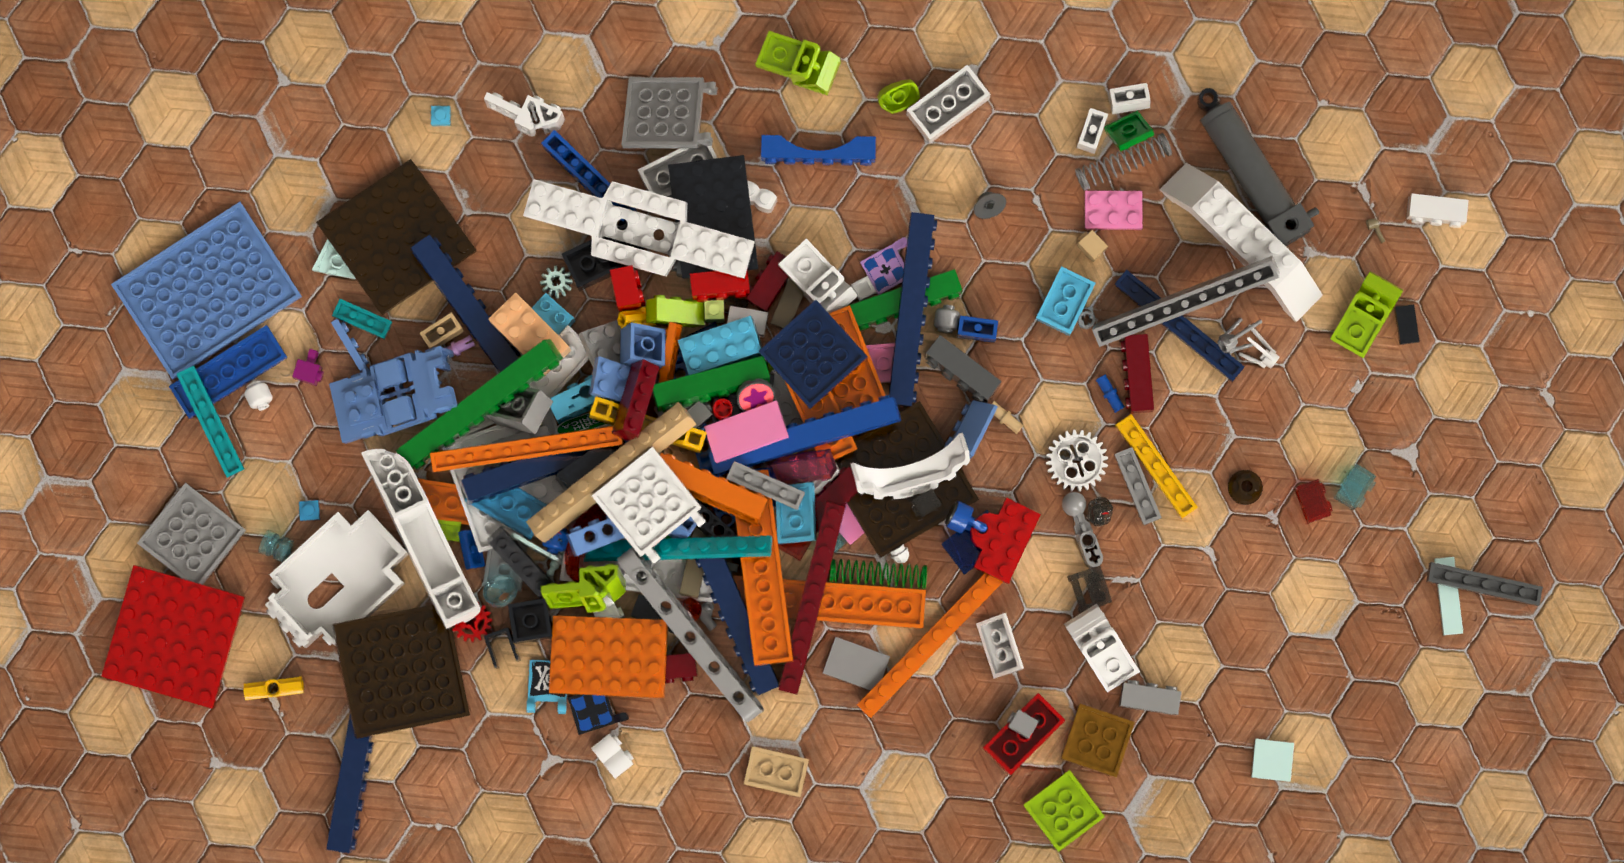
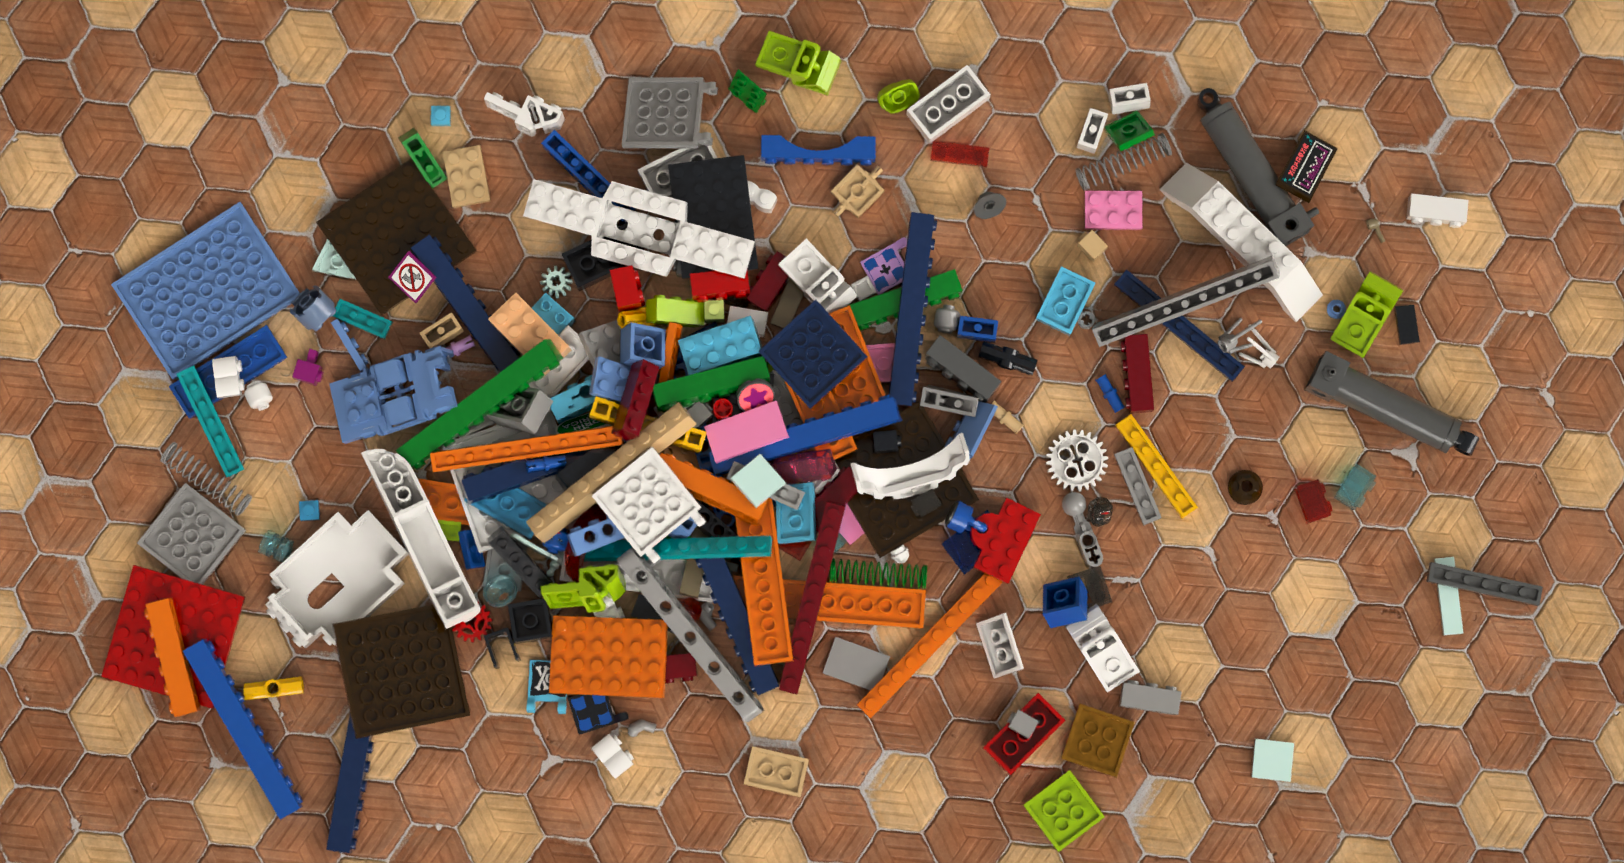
(165, 457): none -> light grey piece
(173, 662): none -> orange brick
(227, 377): none -> white brick
(242, 728): none -> blue brick
(312, 308): none -> sand blue brick
(412, 277): none -> piece
(422, 158): none -> green slope
(466, 176): none -> tan plate
(546, 463): none -> blue pin
(640, 725): none -> light grey arm
(747, 91): none -> green hinge
(758, 481): none -> light aqua tile
(857, 191): none -> tan plate
(886, 441): none -> black brick
(949, 400): none -> light grey slope
(959, 154): none -> clear red plate
(1008, 358): none -> black piece
(1065, 602): none -> blue brick
(1306, 166): none -> tile
(1336, 315): none -> medium blue plate
(1338, 381): none -> dark grey piece

